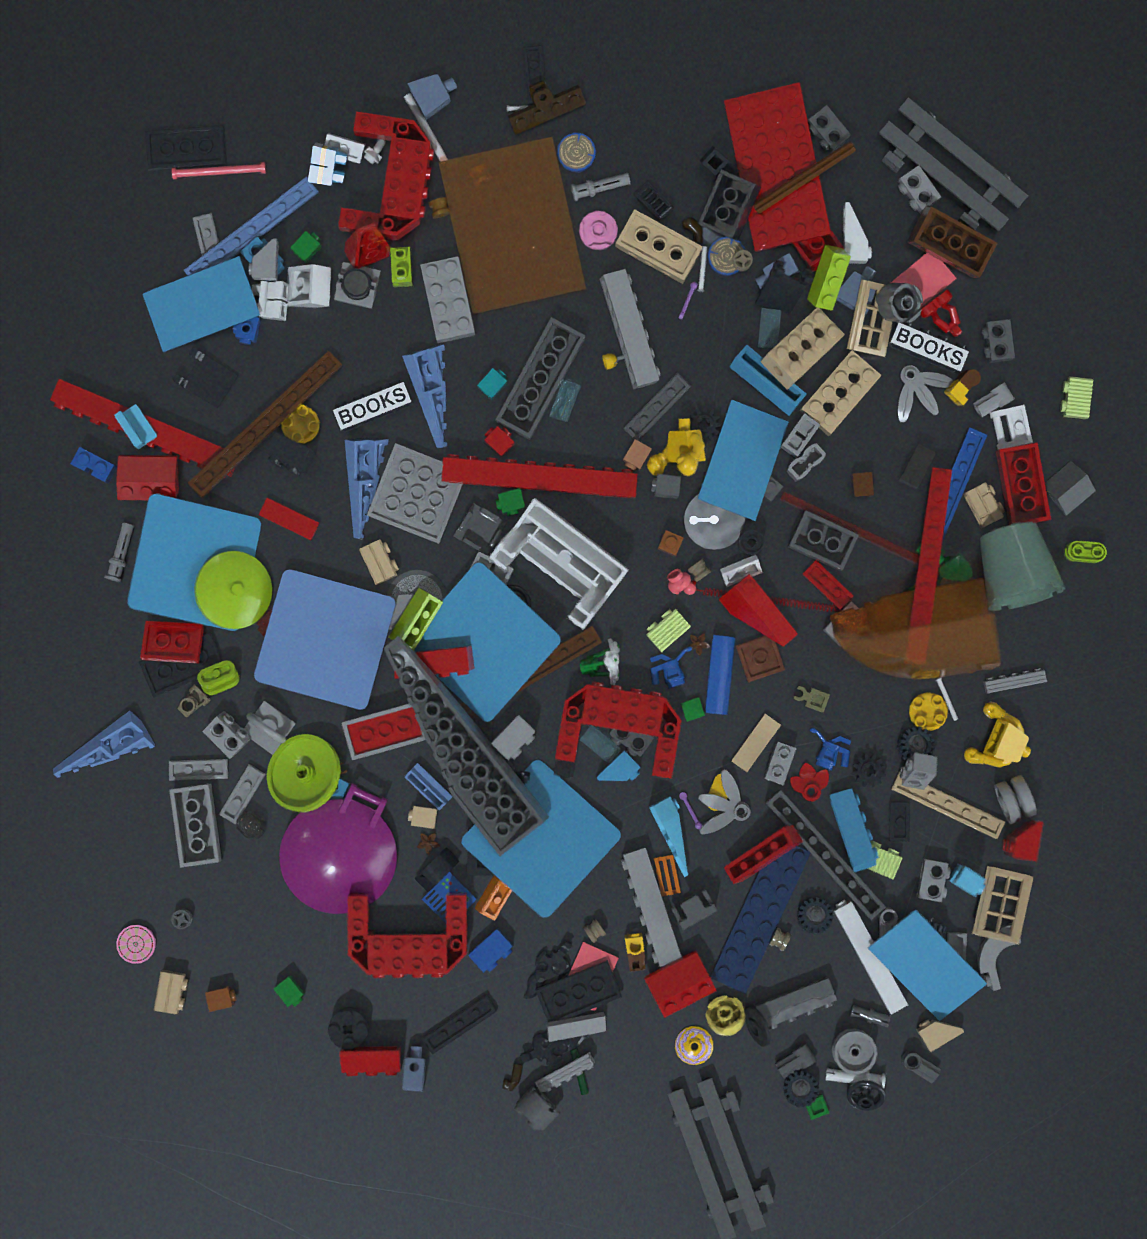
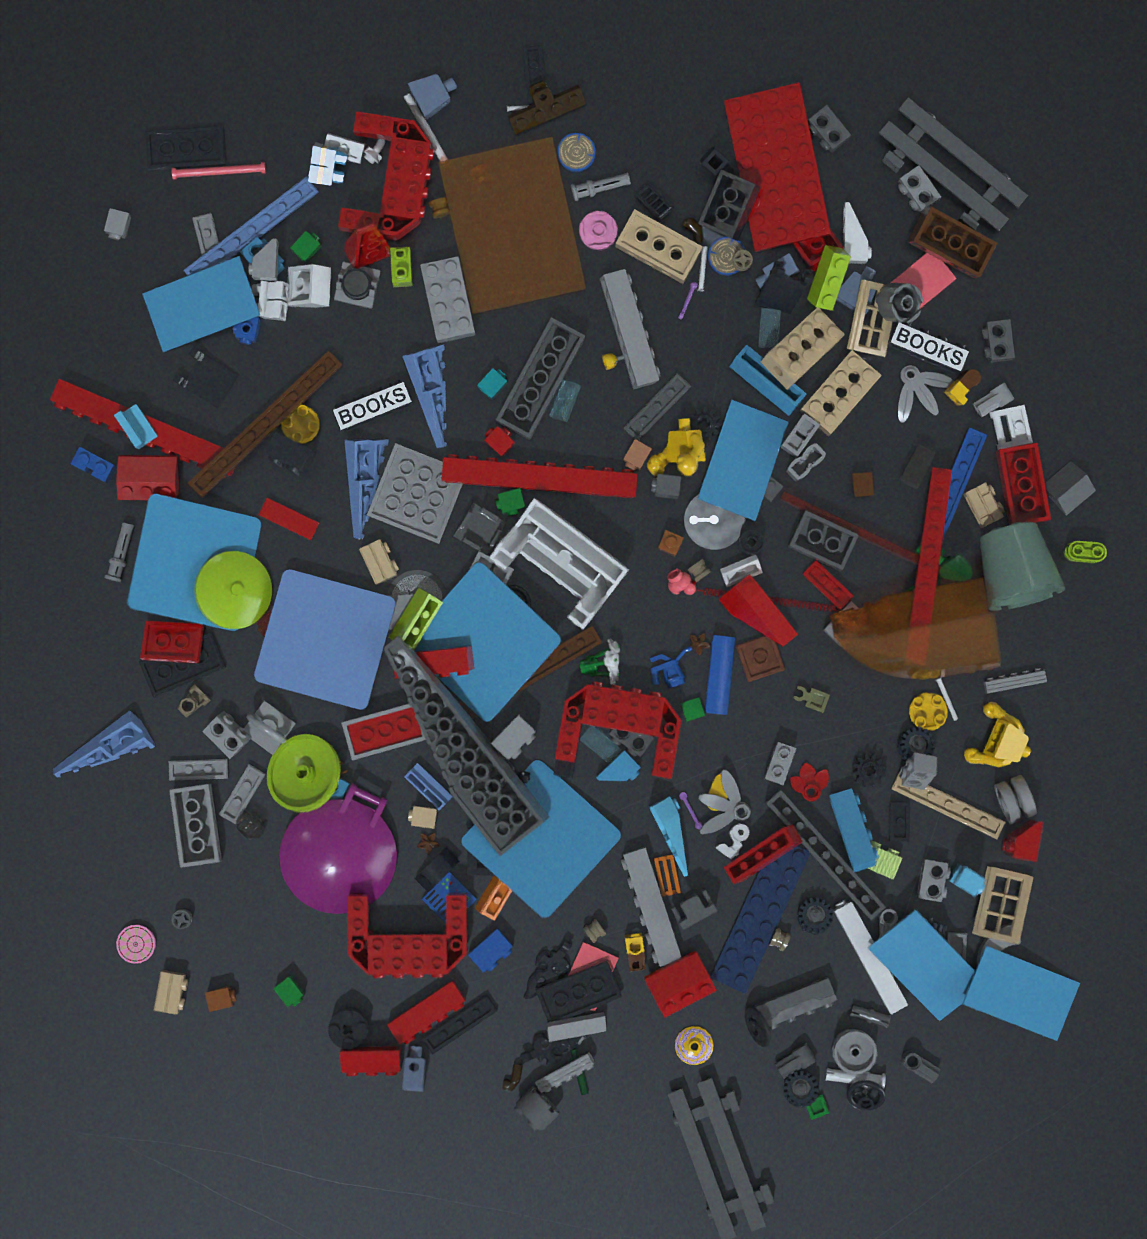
(117, 224): none -> light grey brick
(218, 677): lime brick -> none
(426, 1012): none -> red brick
(667, 630): yellowish green brick -> none
(725, 1015): light yellow cylinder -> none
(737, 833): none -> white leg
(756, 742): tan tile -> none
(804, 177): reddish brown axle -> none
(828, 754): blue piece -> none
(937, 1033): tan slope -> none
(941, 301): red piece -> none
(1021, 993): none -> dark azure piece
(1077, 397): yellowish green brick -> none

